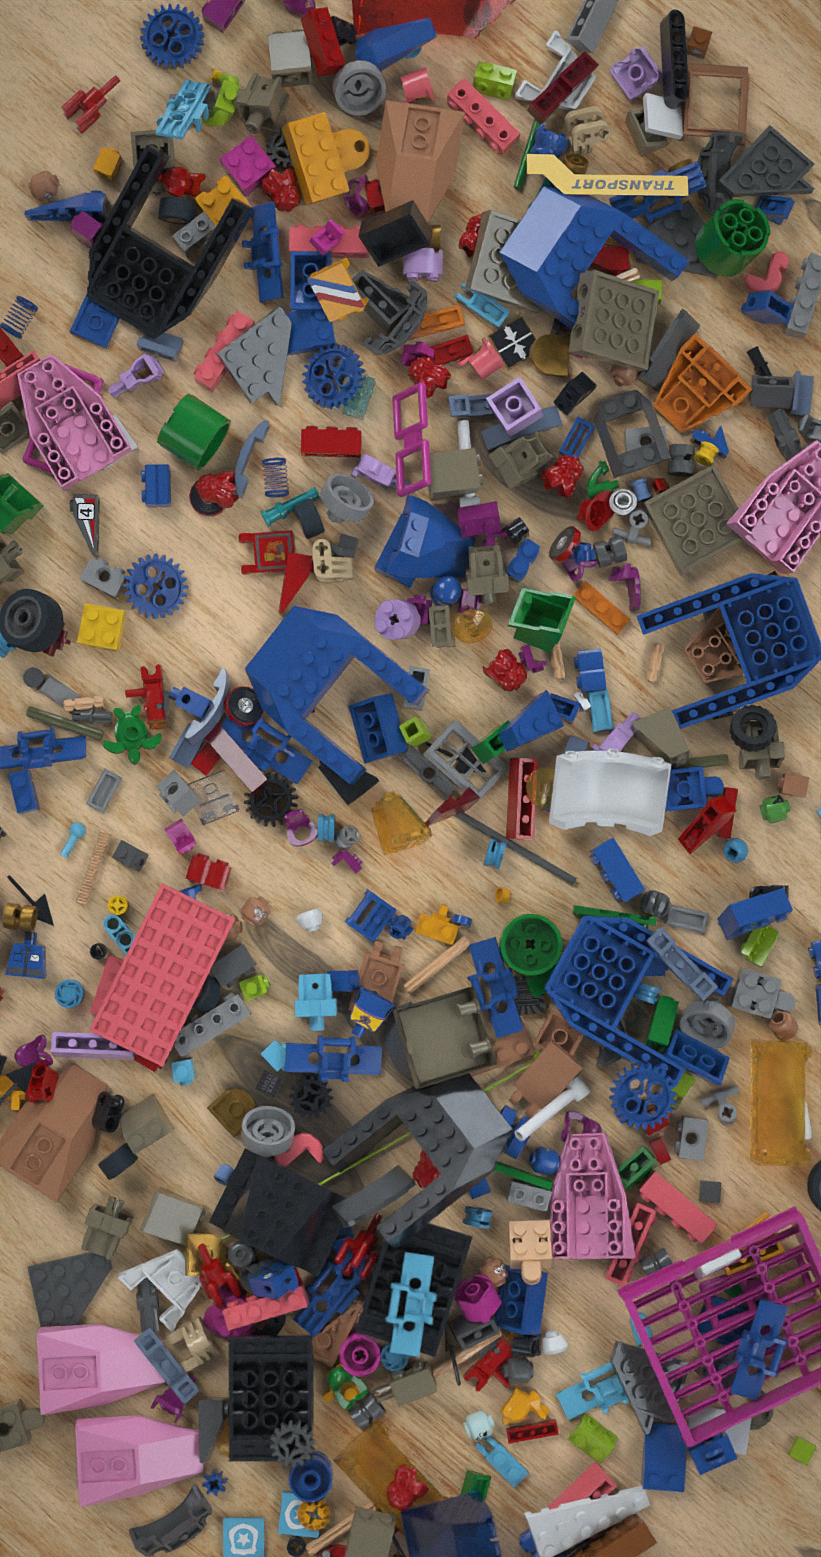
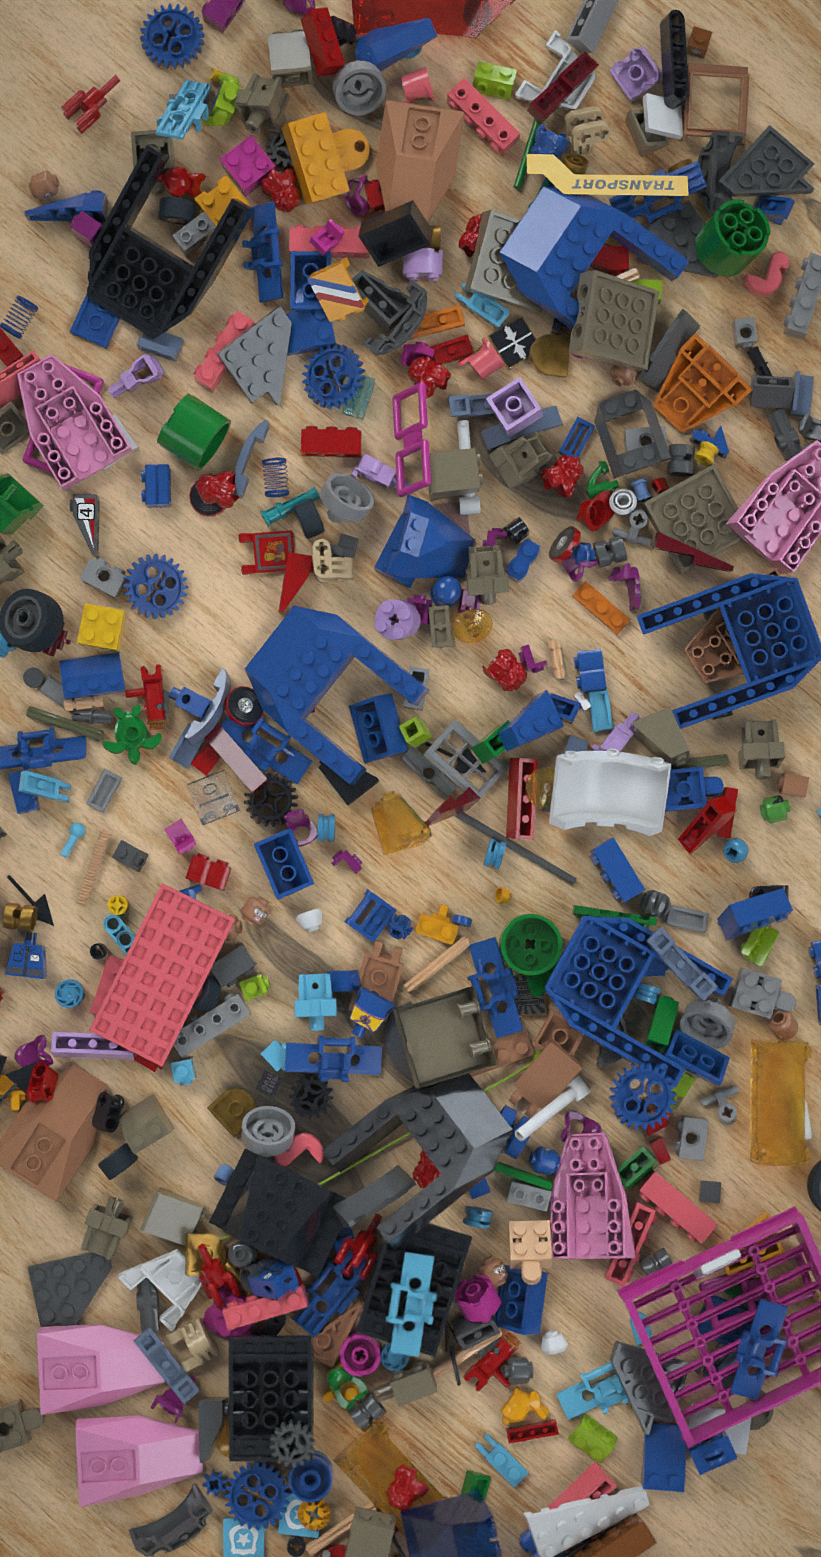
(43, 786): none -> medium azure hinge
(92, 676): none -> blue slope
(108, 163): light orange brick -> none
(177, 793): light grey brick -> none
(266, 1477): none -> blue gear
(283, 864): none -> blue slope
(347, 837): light grey wheel -> none
(479, 519): magenta brick -> none
(479, 1425): light aqua head -> none
(526, 1345): black piece -> none
(540, 617): green piece -> none
(574, 393): black pin -> none
(655, 662): light nougat axle -> none
(699, 558): none -> dark red slope
(748, 325): none -> light grey brick
(753, 713): black tyre -> none
(767, 308): blue torso -> none
(802, 1450): lime tile -> none

